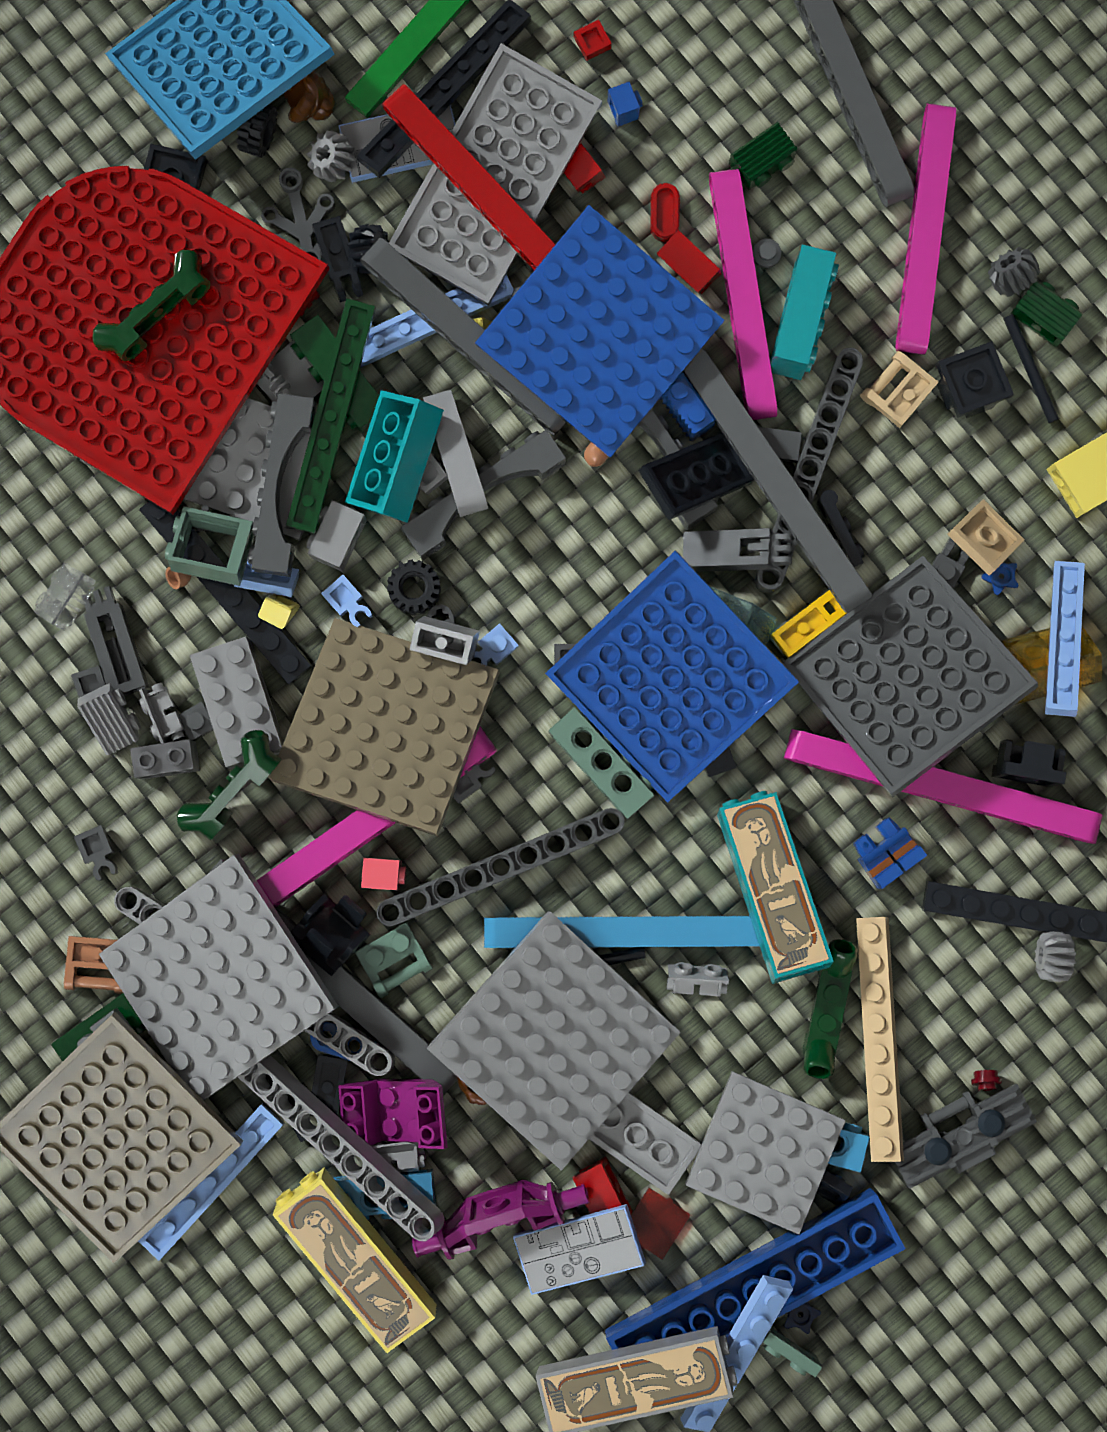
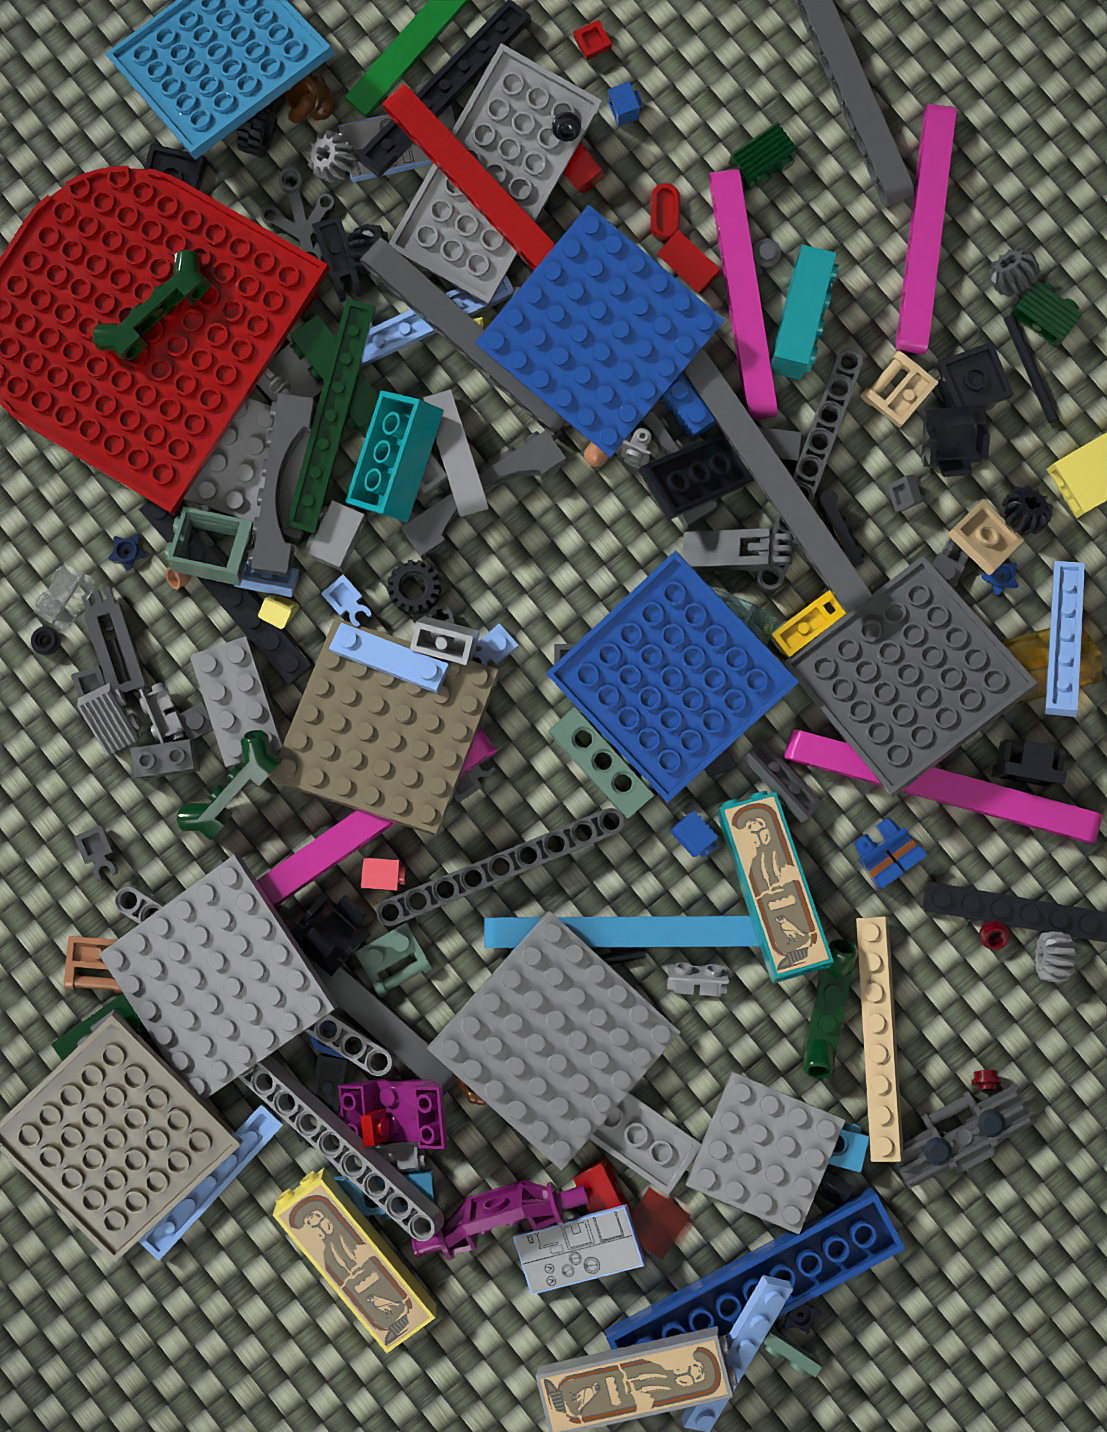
(39, 634): none -> black plate
(119, 551): none -> dark blue plate
(375, 1127): none -> red plate
(389, 658): none -> light blue plate
(569, 133): none -> black plate
(636, 451): none -> light grey hinge
(694, 835): none -> blue brick
(782, 780): none -> dark grey plate
(905, 493): none -> dark grey tile
(955, 439): none -> black panel
(998, 941): none -> dark red plate
(1026, 510): none -> black gear

